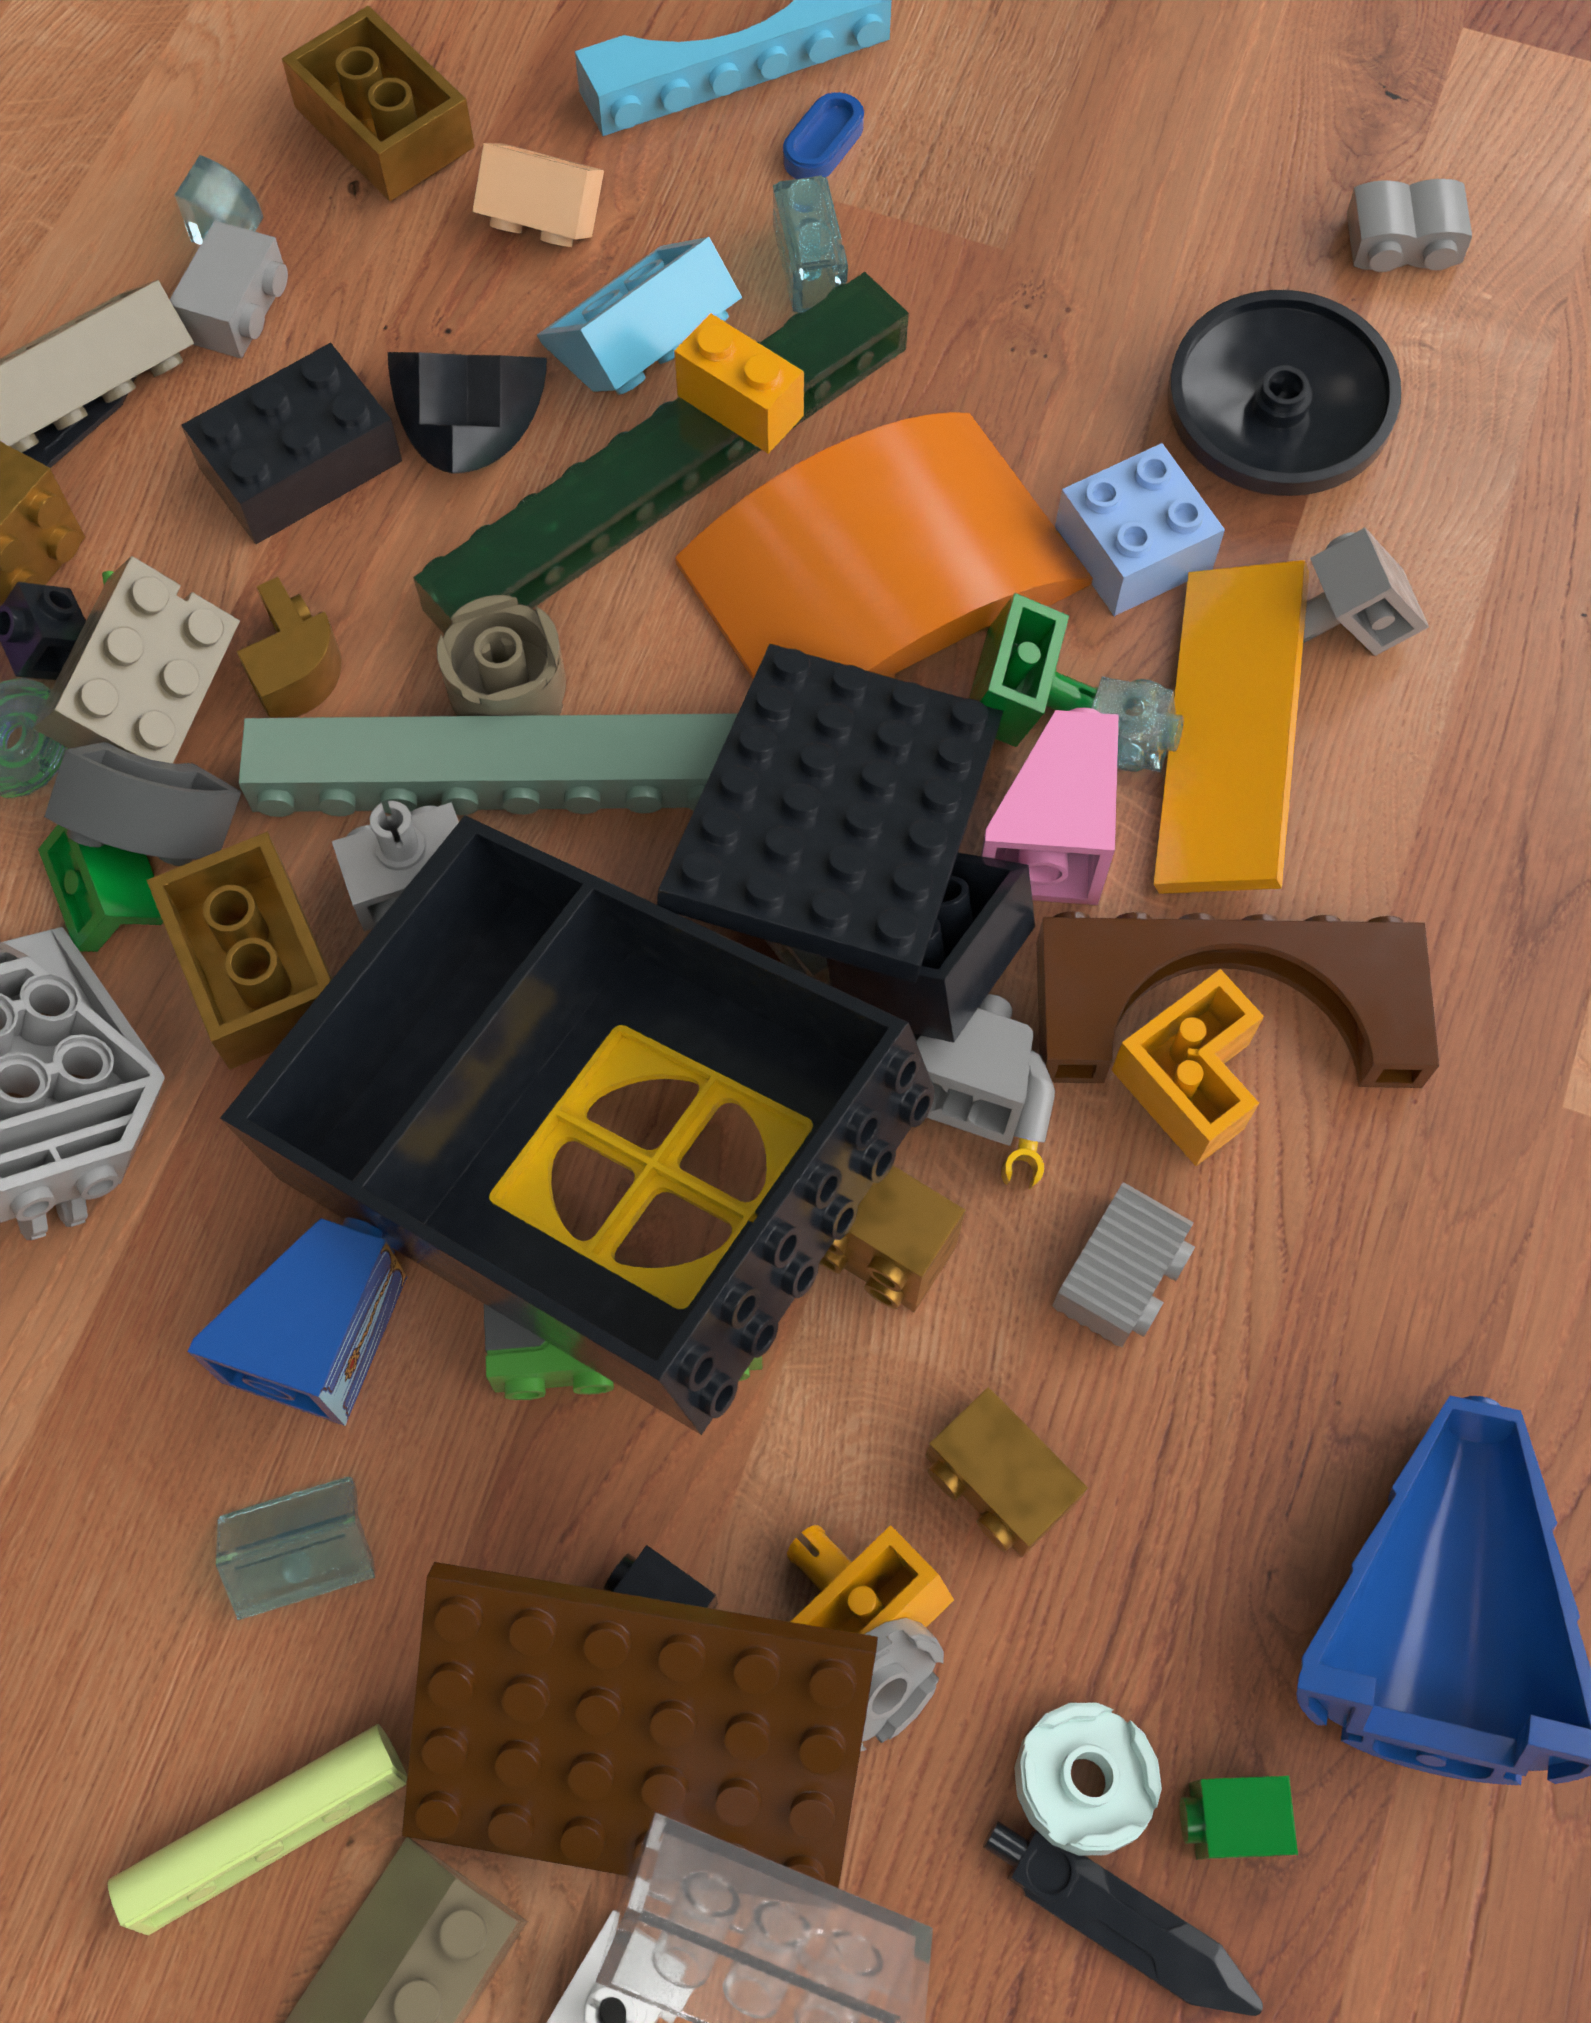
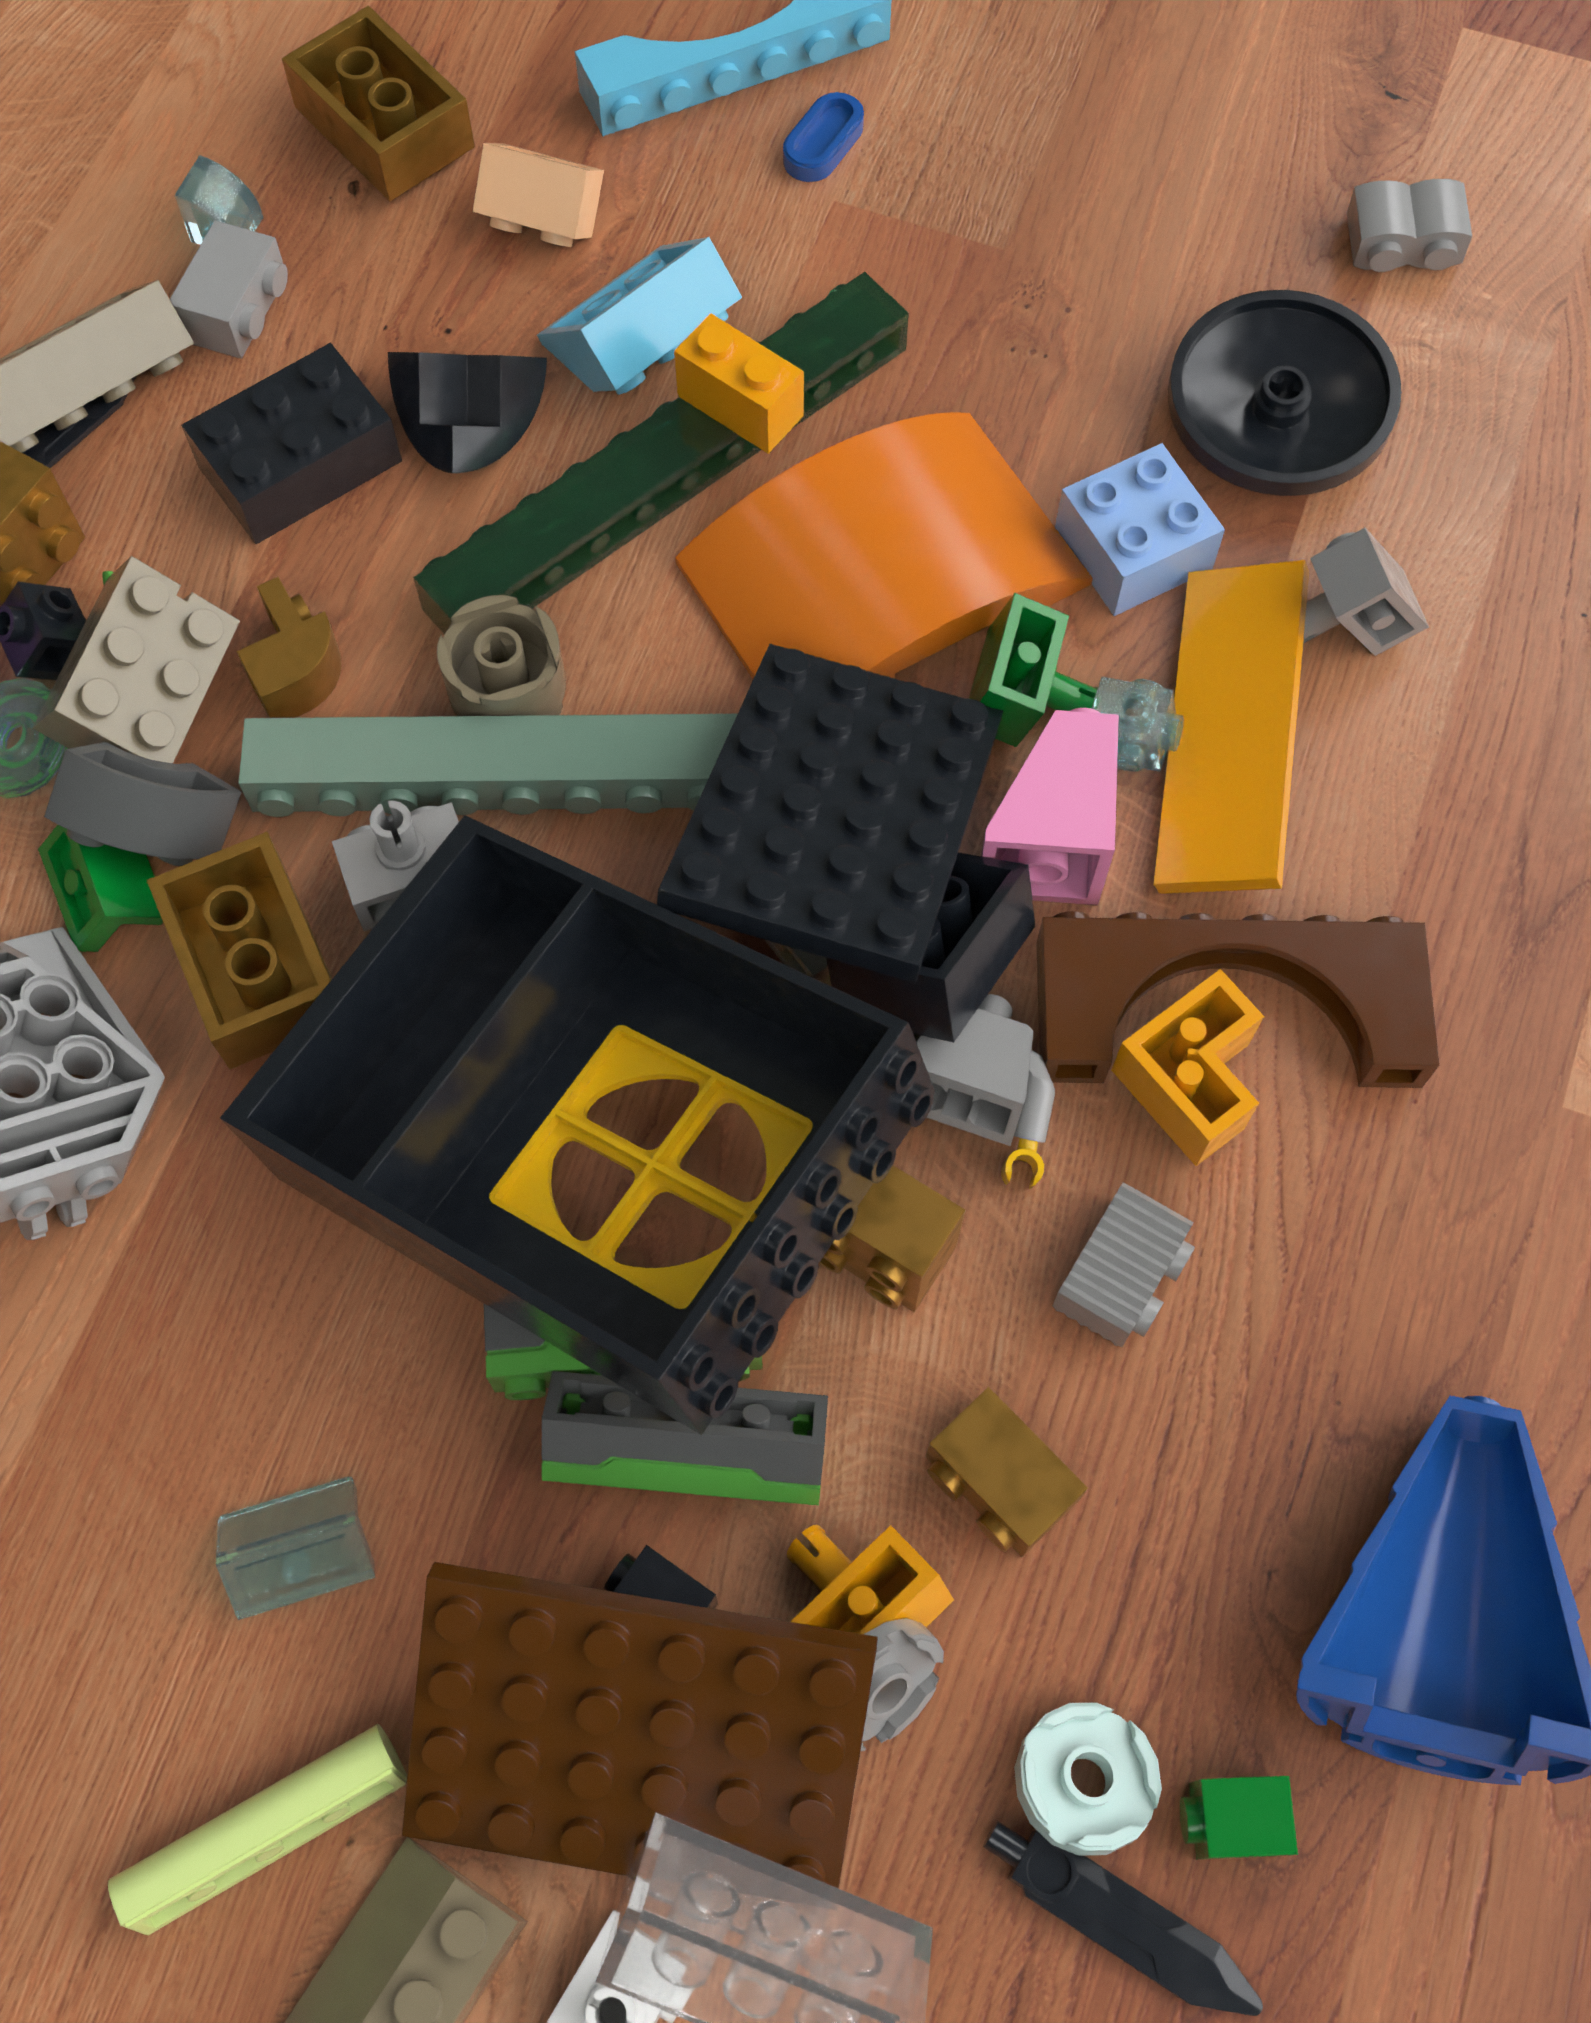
(308, 1321): blue slope -> none
(757, 1450): none -> dark grey piece
(808, 240): clear light blue brick -> none

